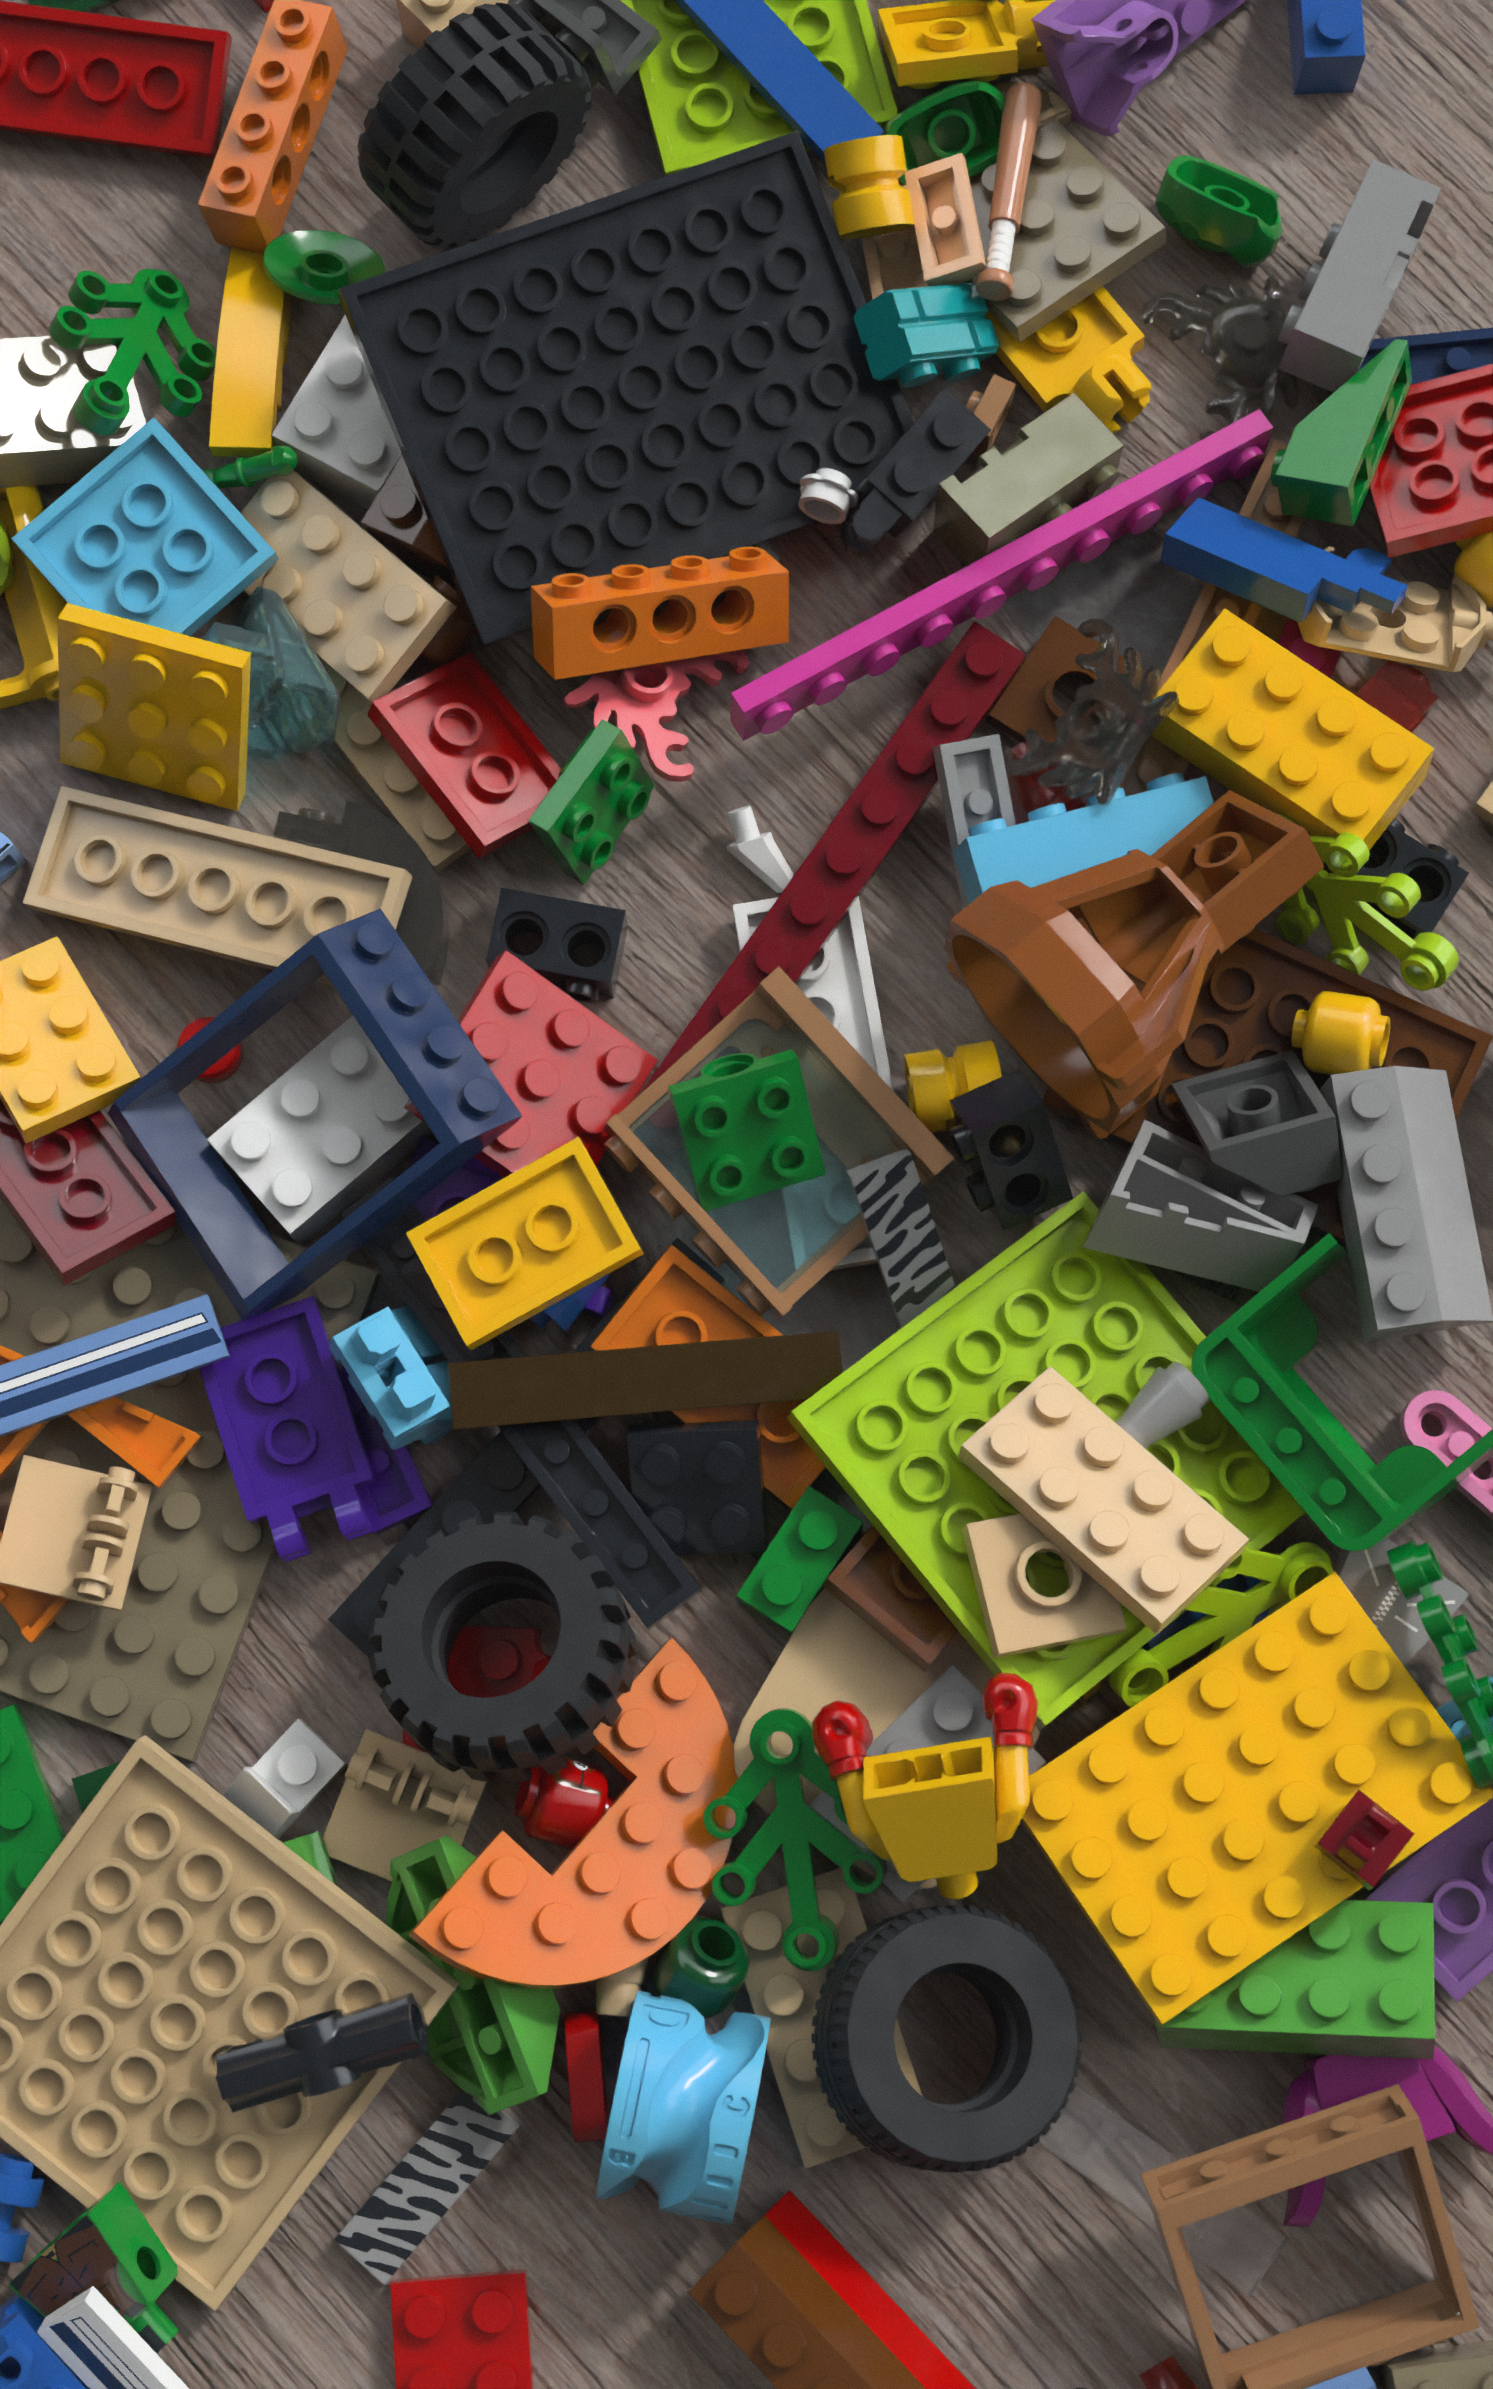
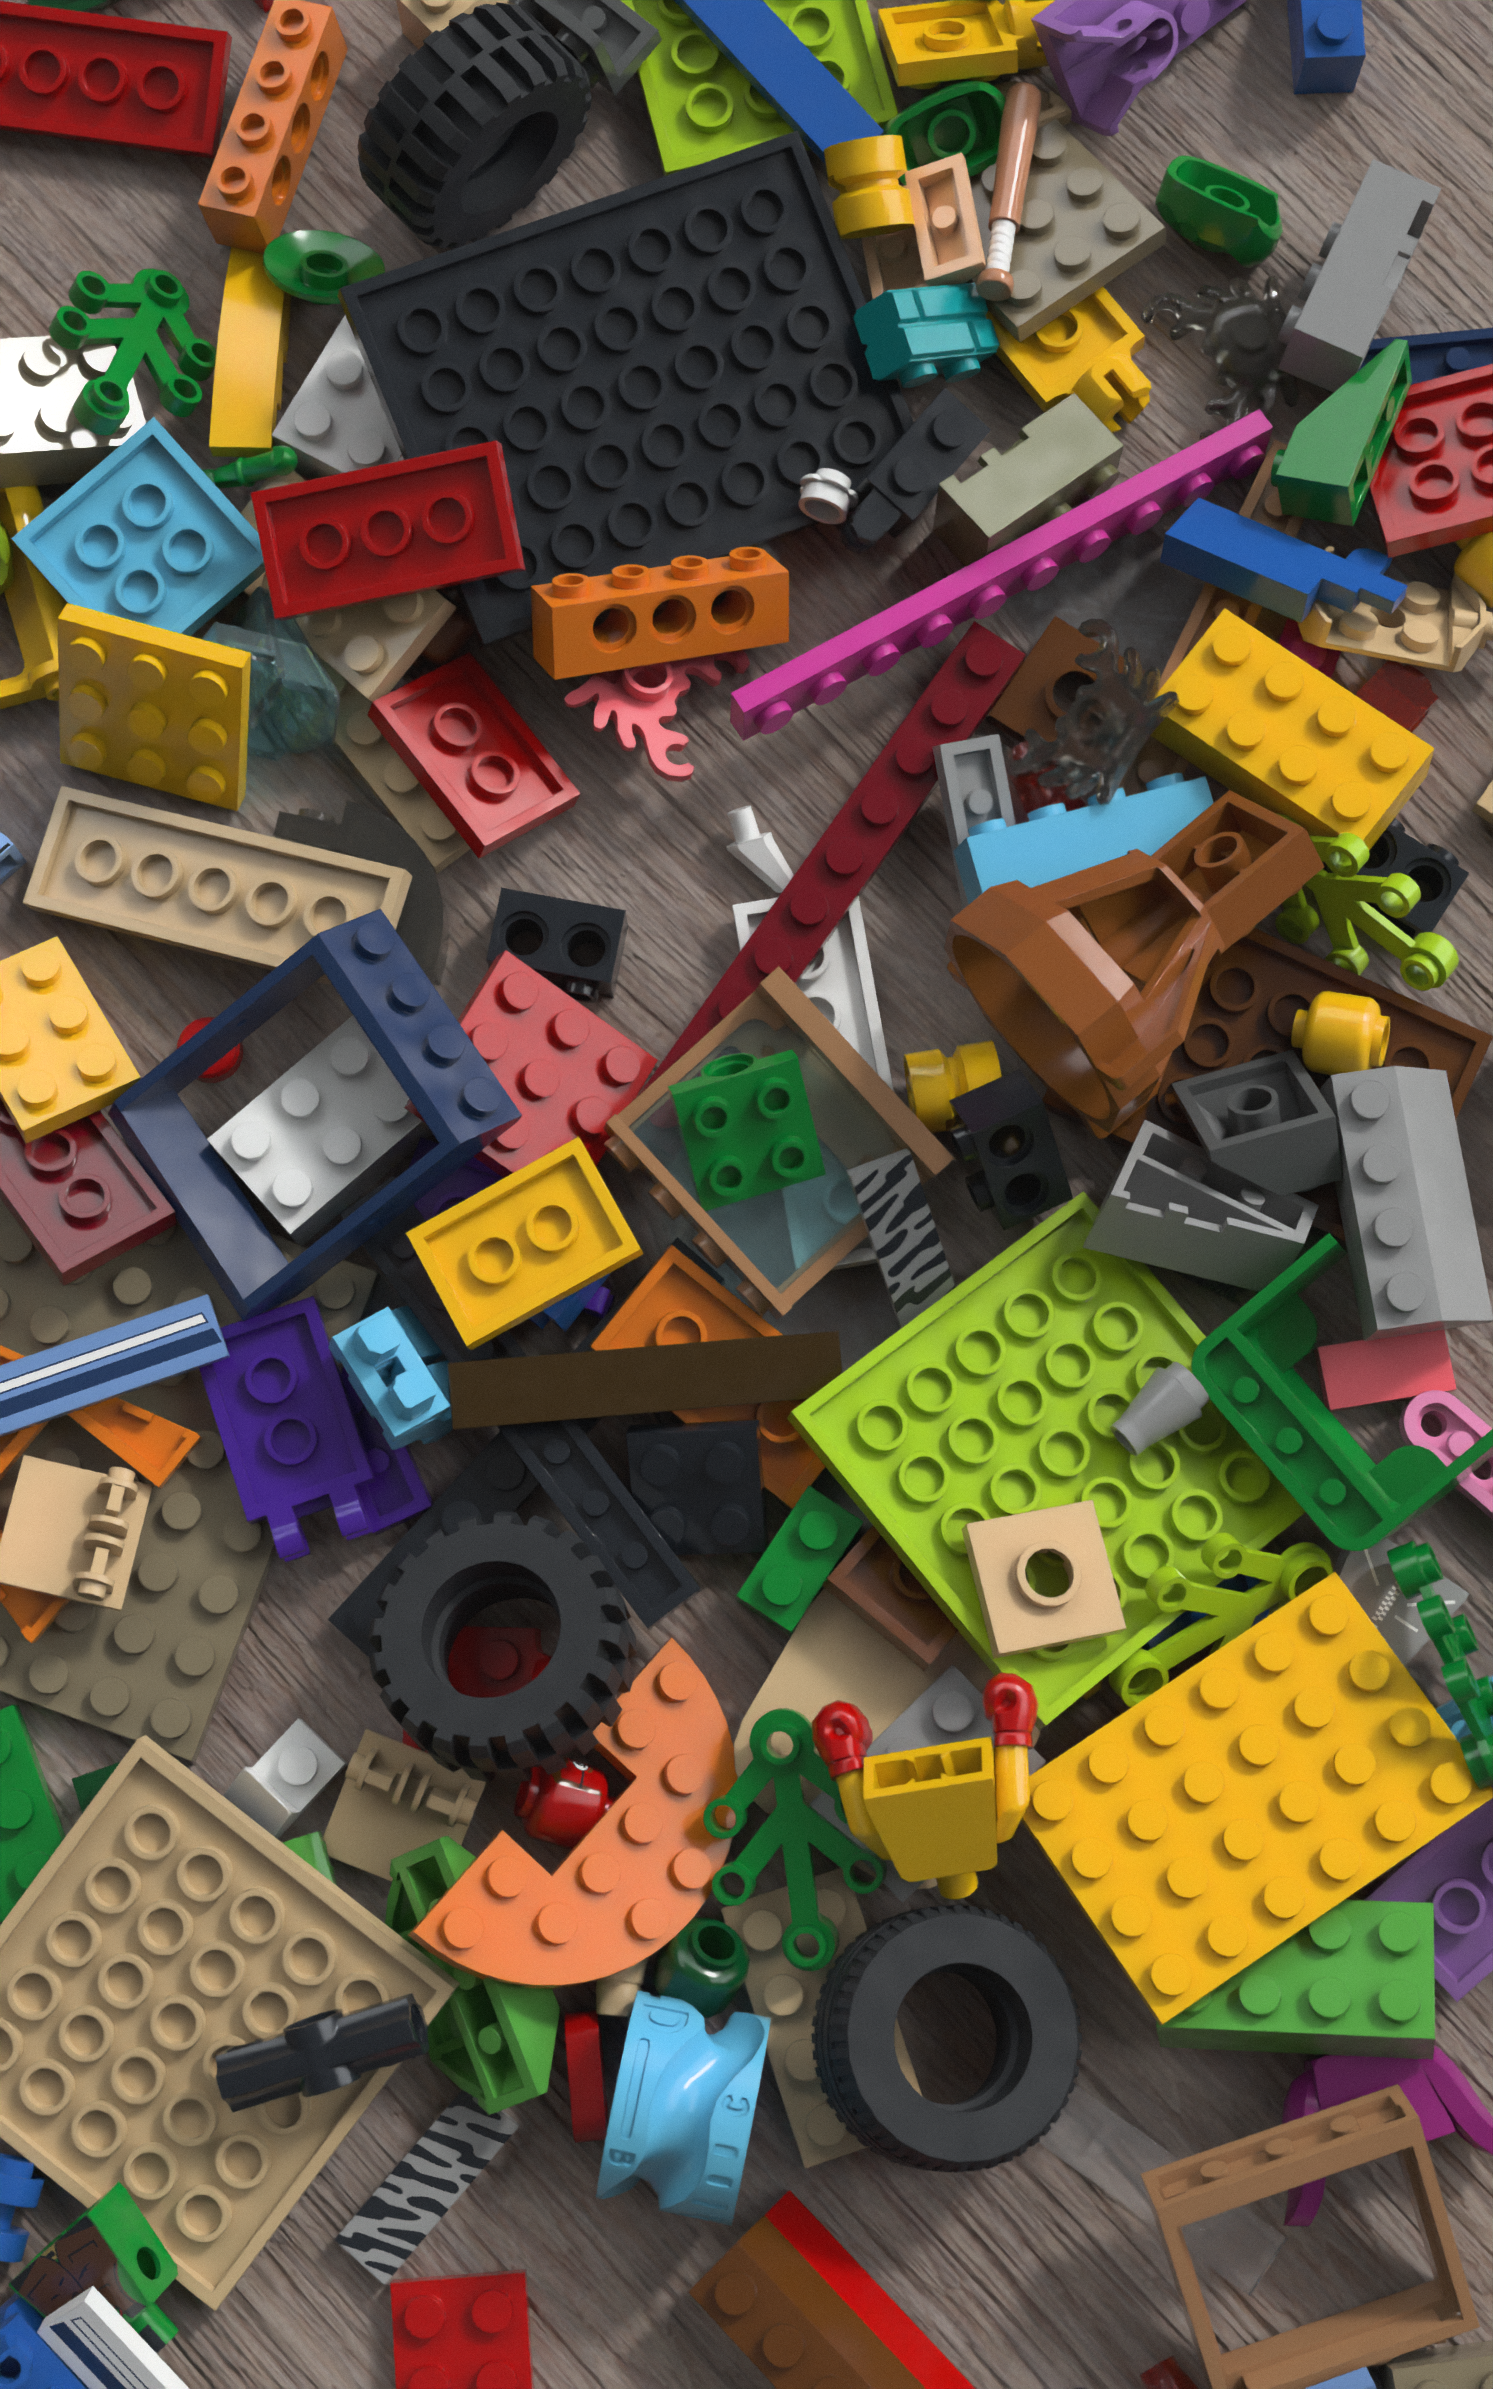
(388, 531): none -> red plate
(592, 802): green plate -> none
(992, 409): medium nougat plate -> none
(1103, 1499): tan plate -> none
(1364, 1840): dark red tile -> none
(1384, 1369): none -> coral tile

